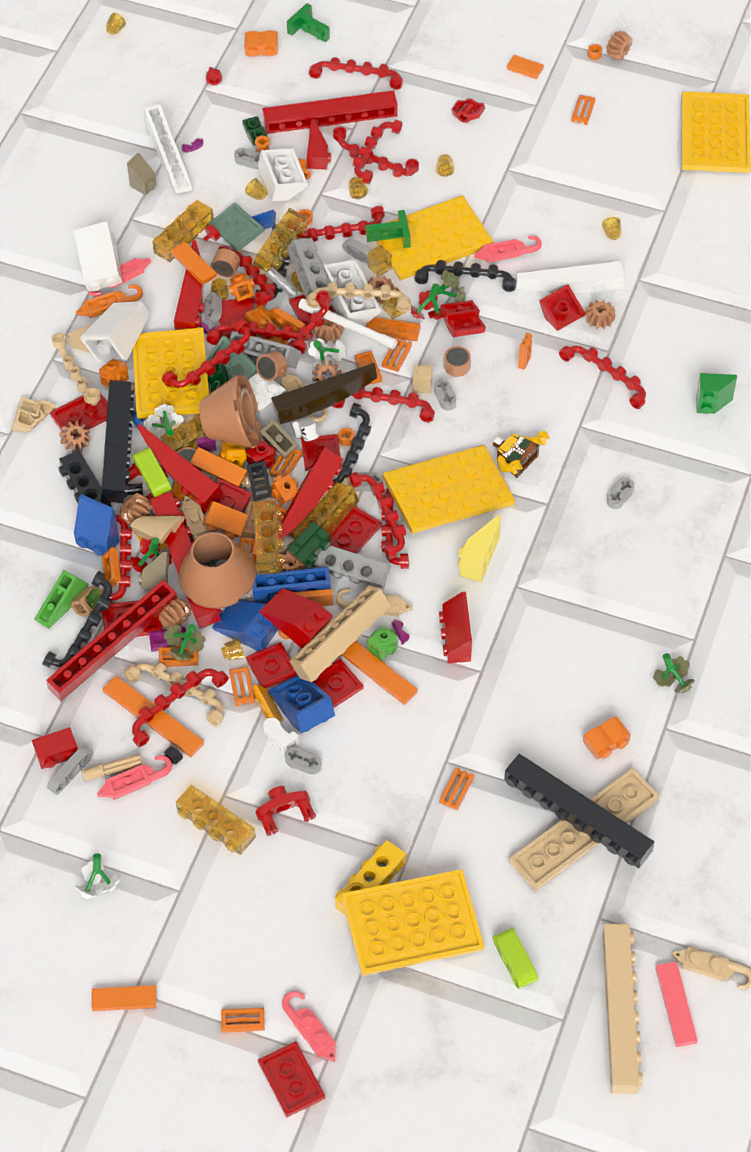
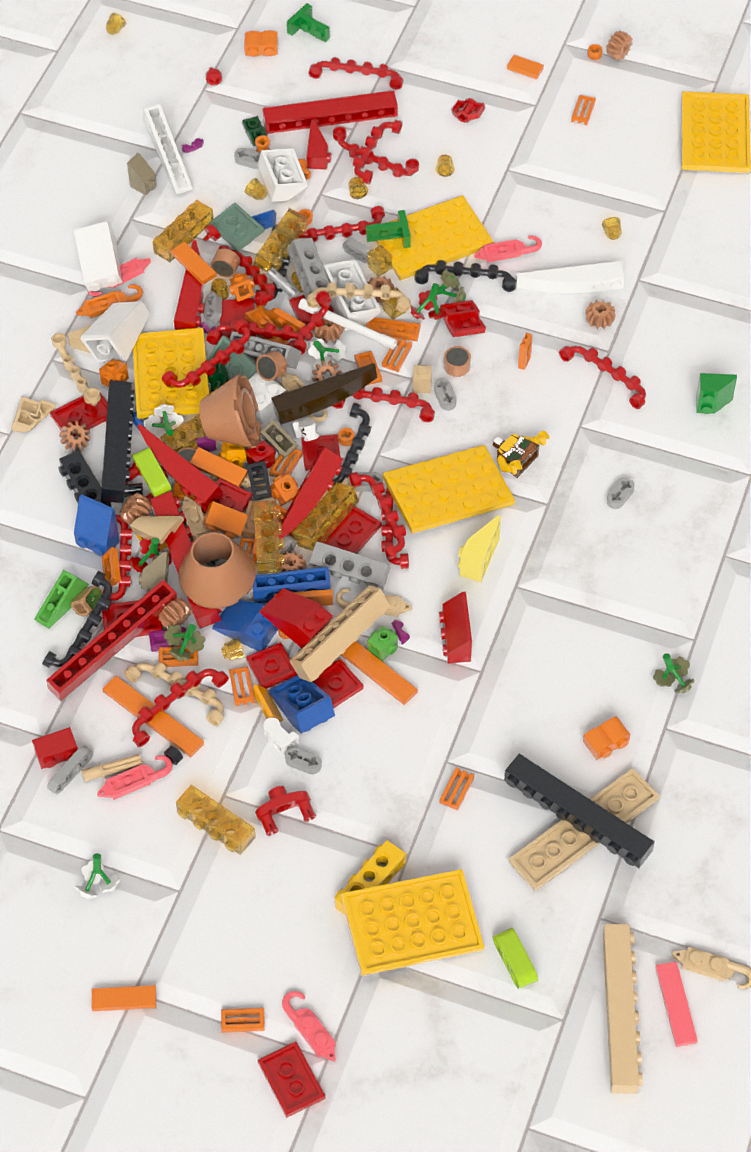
(310, 544): dark green brick -> none
(561, 308): red slope -> none

